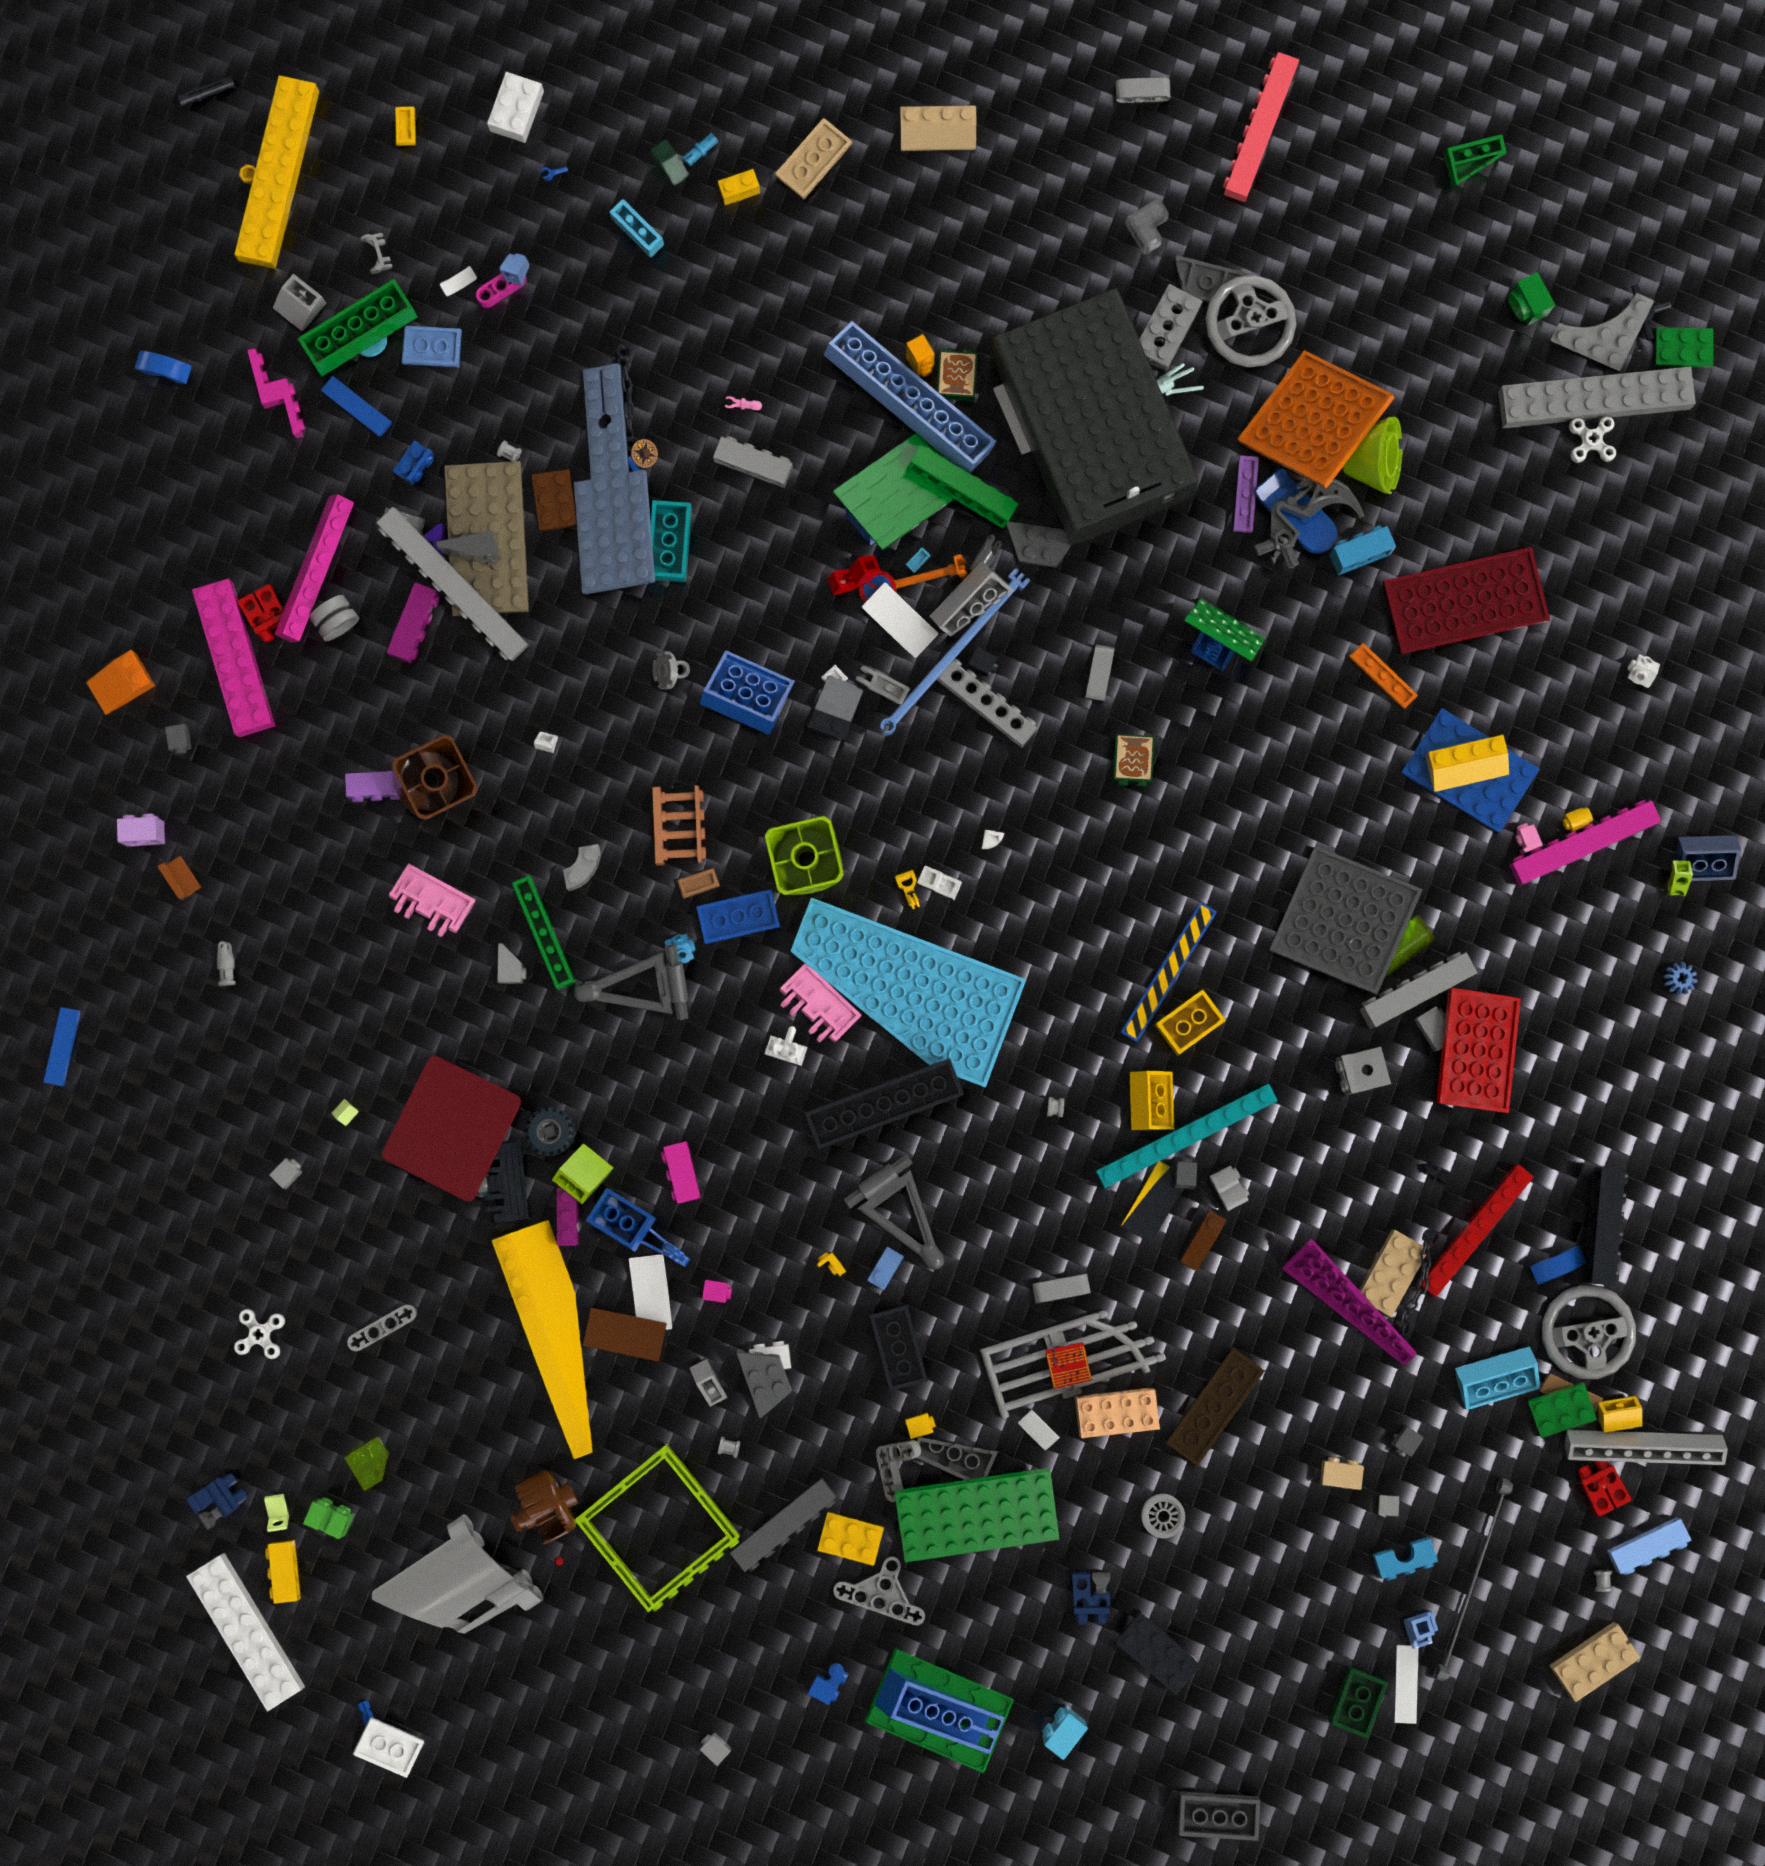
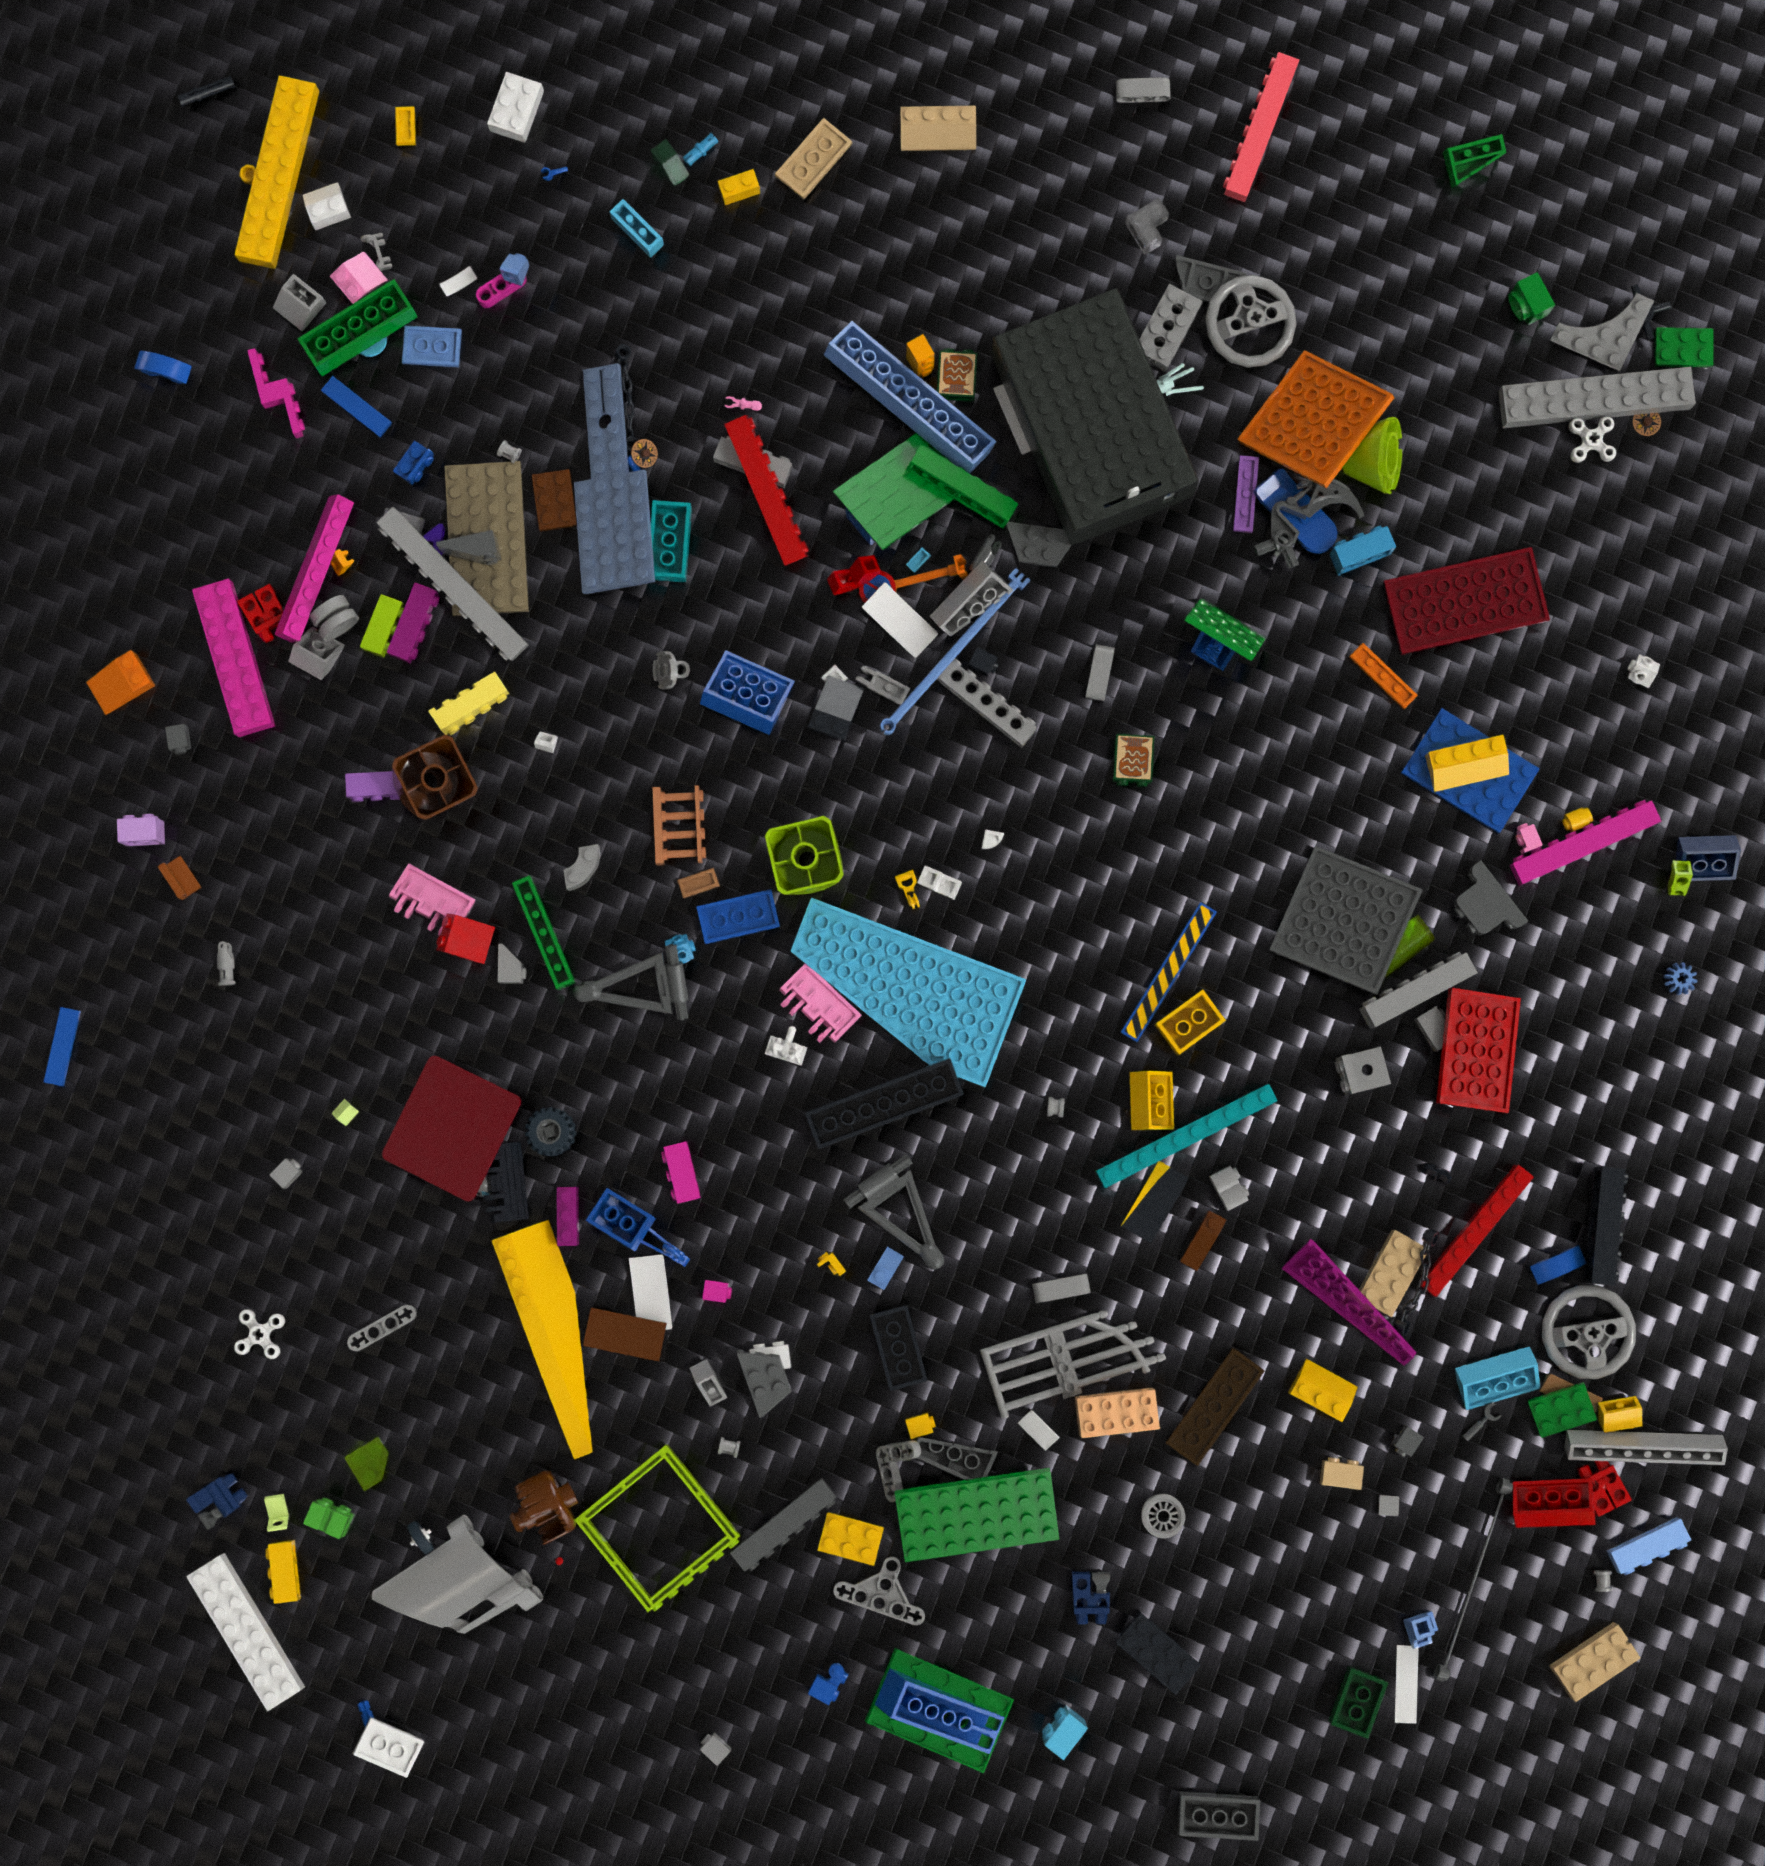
(315, 654): none -> light grey slope
(326, 206): none -> white slope
(339, 562): none -> light orange tile
(358, 277): none -> bright pink slope
(382, 626): none -> lime brick
(420, 1537): none -> black wheel
(465, 938): none -> red brick
(469, 704): none -> light yellow wedge
(582, 1173): lime brick -> none
(766, 490): none -> red brick
(1068, 1365): red tile -> none
(1185, 1174): dark grey brick -> none
(1323, 1390): none -> yellow slope
(1422, 1556): dark azure arch -> none
(1479, 1424): none -> dark grey piece
(1486, 903): none -> dark grey brick
(1553, 1503): none -> red slope
(1647, 423): none -> piece

